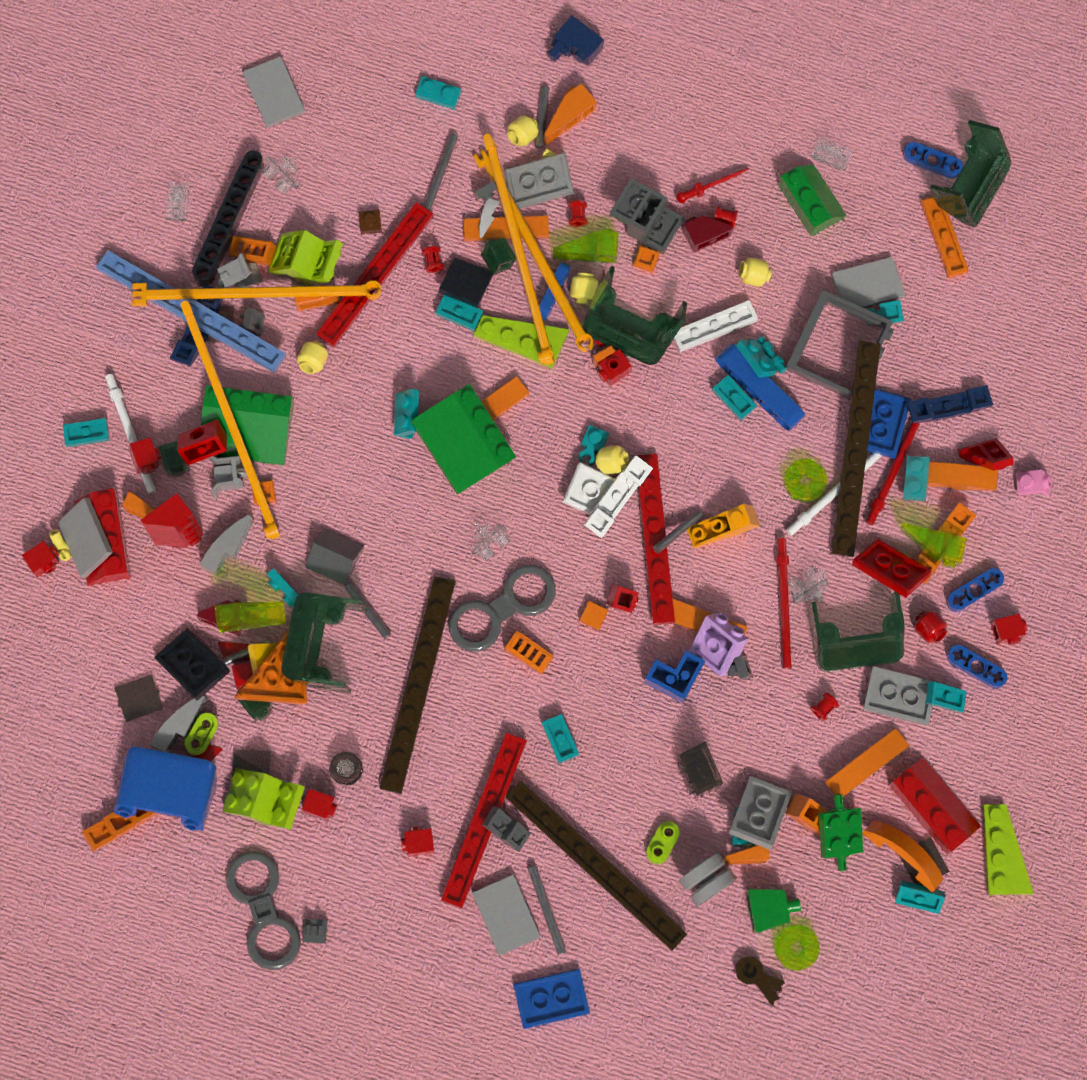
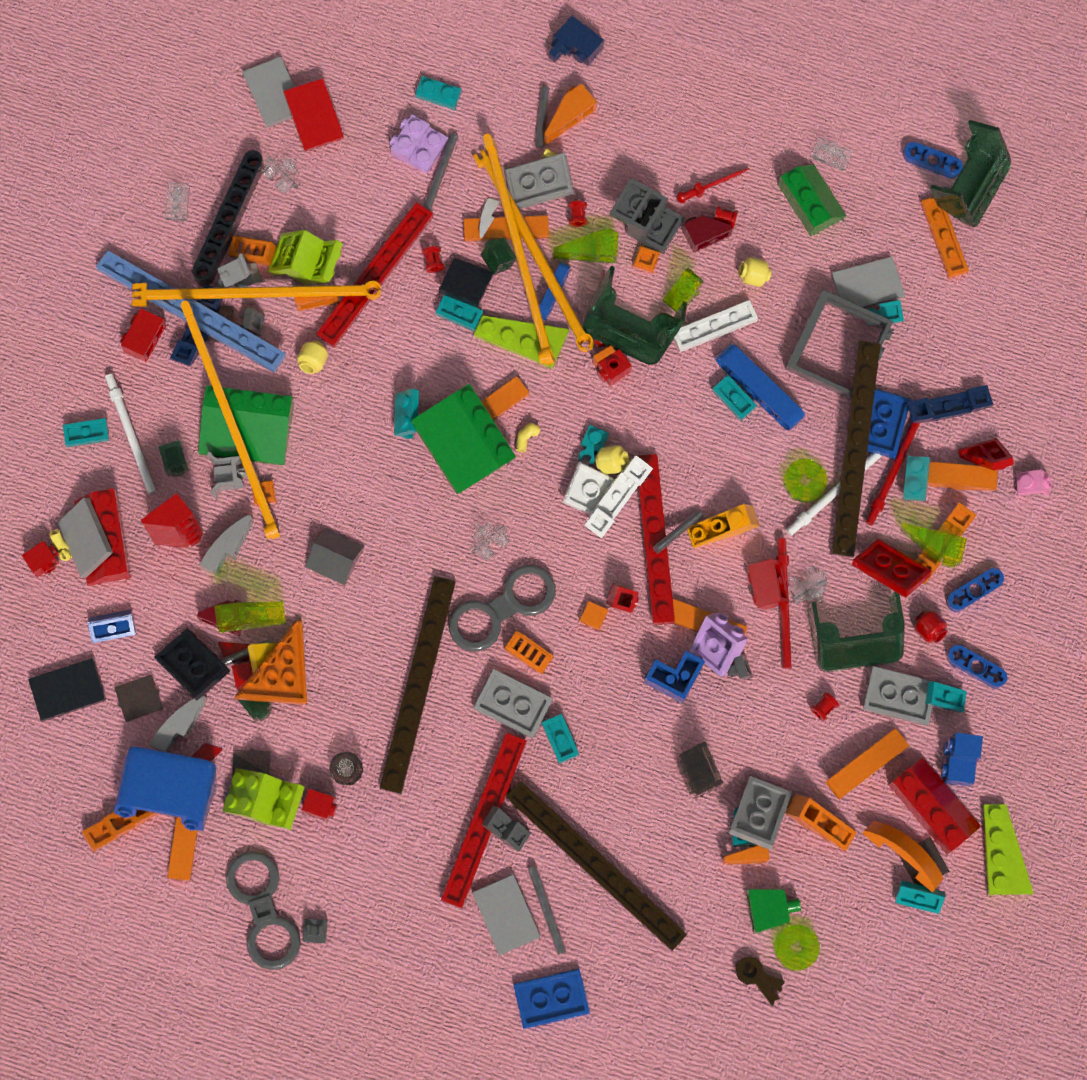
(67, 690): none -> black tile
(111, 626): none -> blue slope
(136, 506): orange slope -> none
(142, 335): none -> red brick
(144, 456): red brick -> none
(182, 852): none -> orange tile
(201, 734): lime plate -> none
(202, 442): red brick -> none
(278, 583): teal plate -> none
(305, 636): clear green windscreen -> none
(313, 114): none -> red tile
(370, 222): reddish brown plate -> none
(374, 619): flat silver bar -> none
(418, 144): none -> lavender plate
(418, 841): red brick -> none
(485, 192): dark grey plate -> none
(513, 704): none -> light grey plate
(522, 130): light yellow head -> none
(525, 433): none -> light yellow arm
(583, 287): light yellow head -> none
(662, 842): lime plate -> none
(684, 289): none -> clear neon green slope
(705, 876): light grey wheel -> none
(761, 357): teal plate -> none
(768, 584): none -> red brick
(840, 832): green plate -> none
(961, 754): none -> blue brick
(1009, 629): red brick -> none

